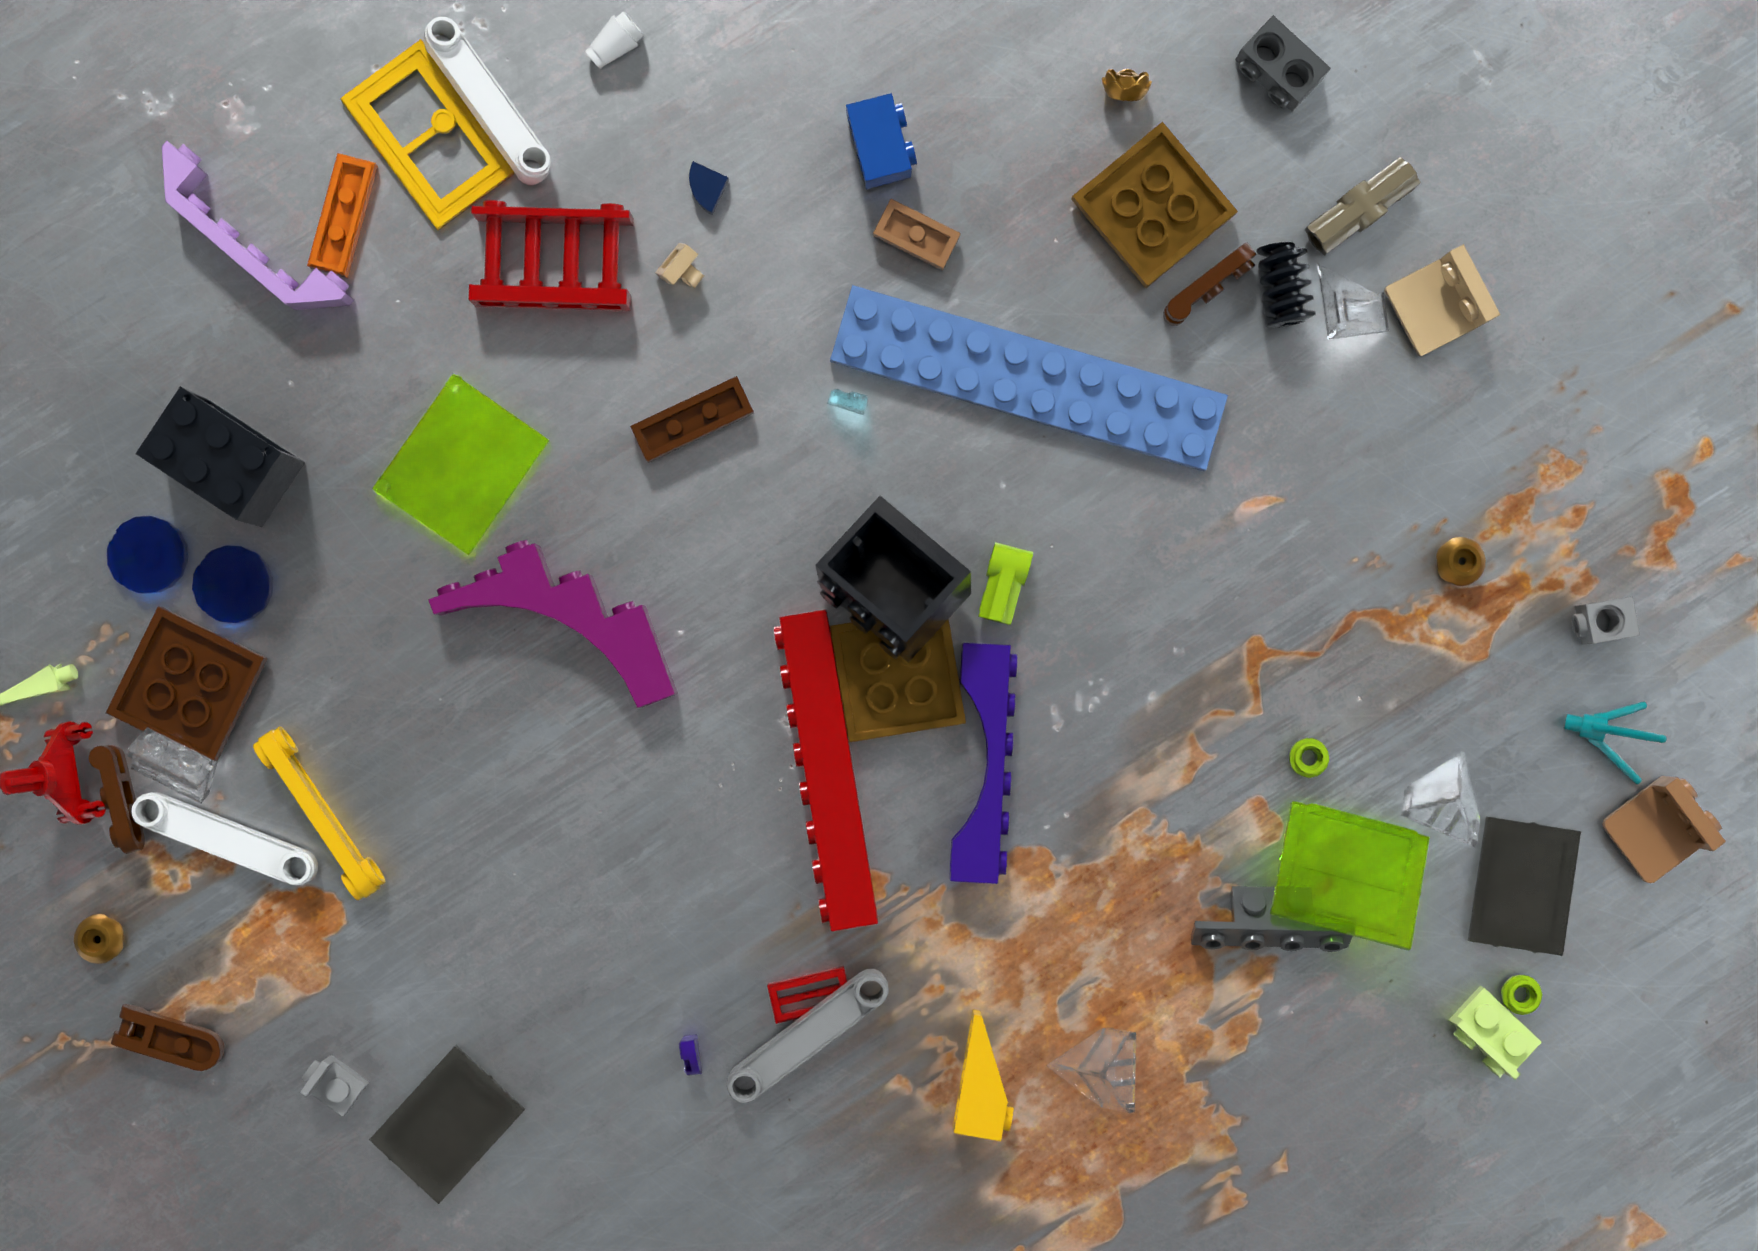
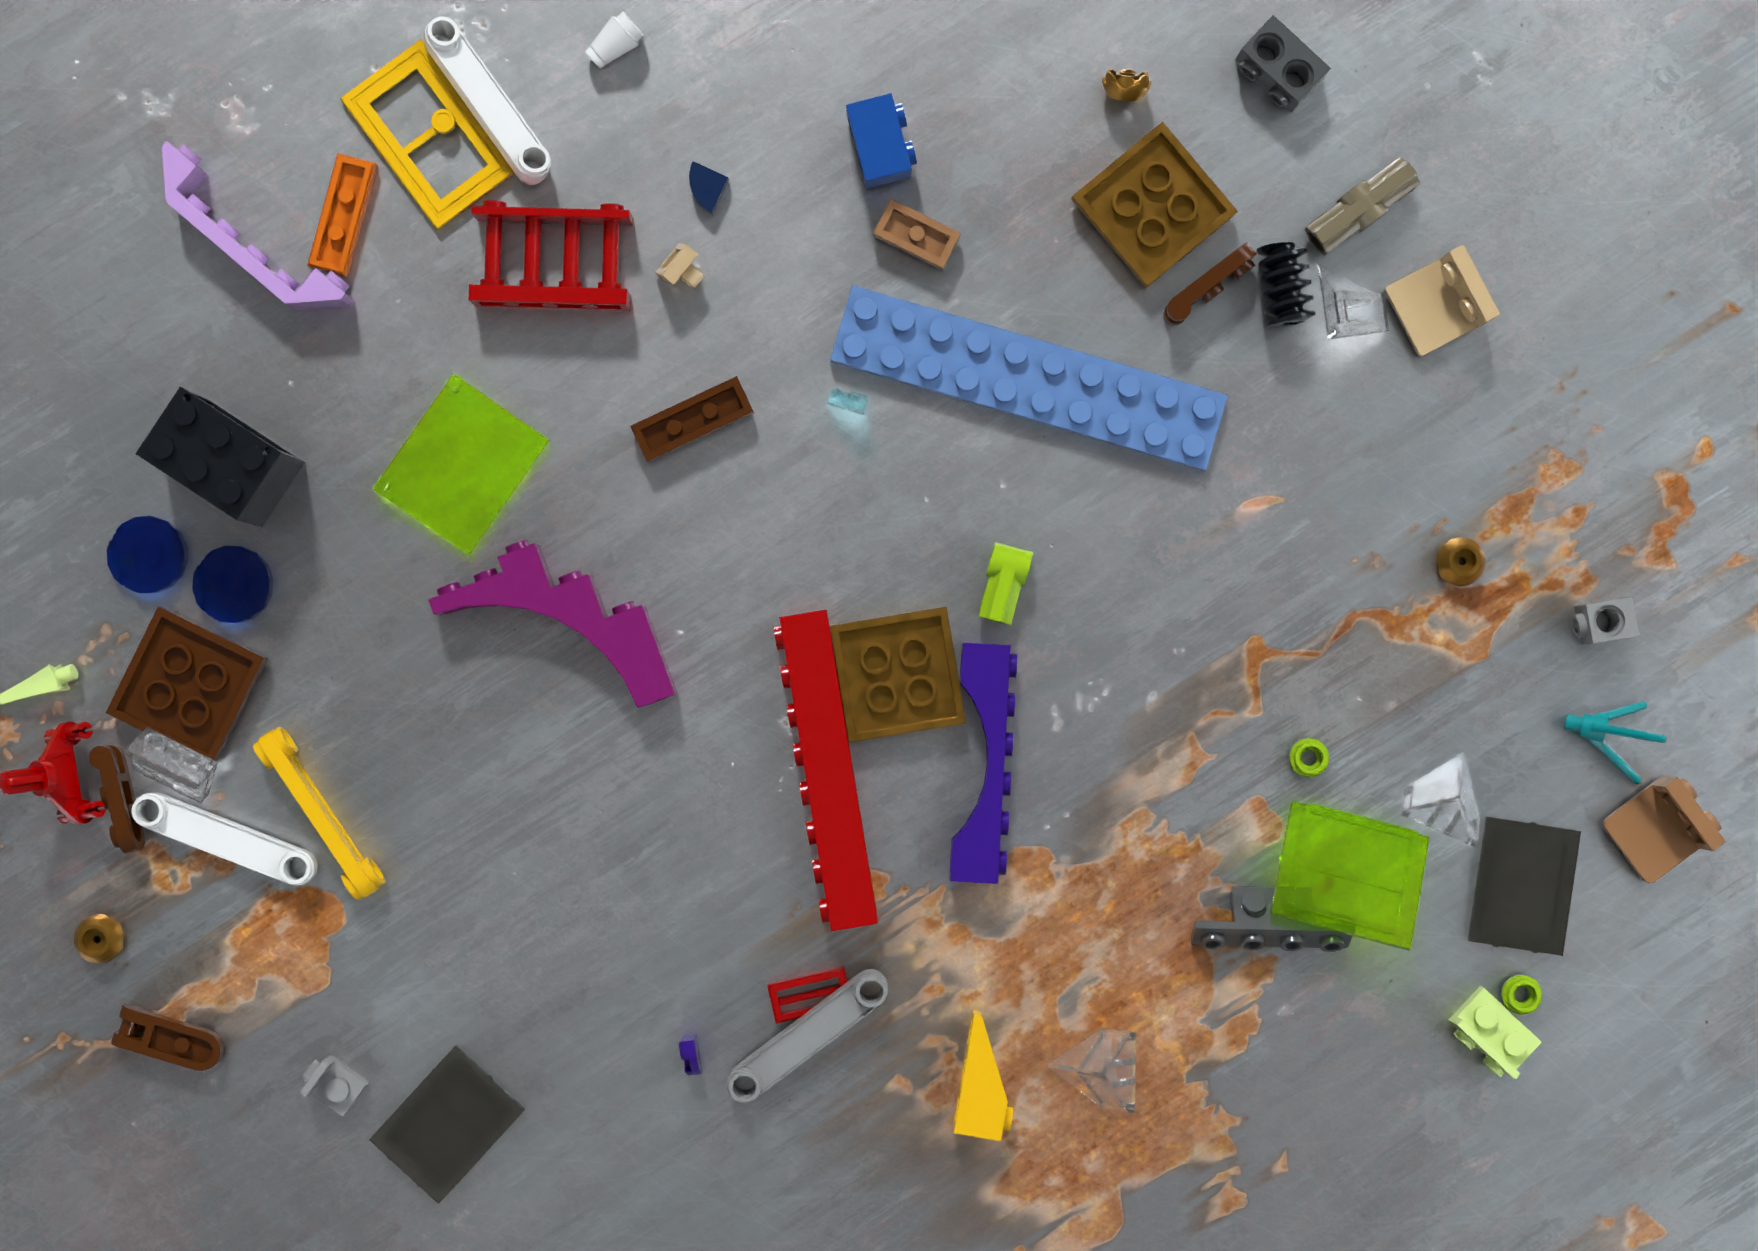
(893, 580): black container -> none

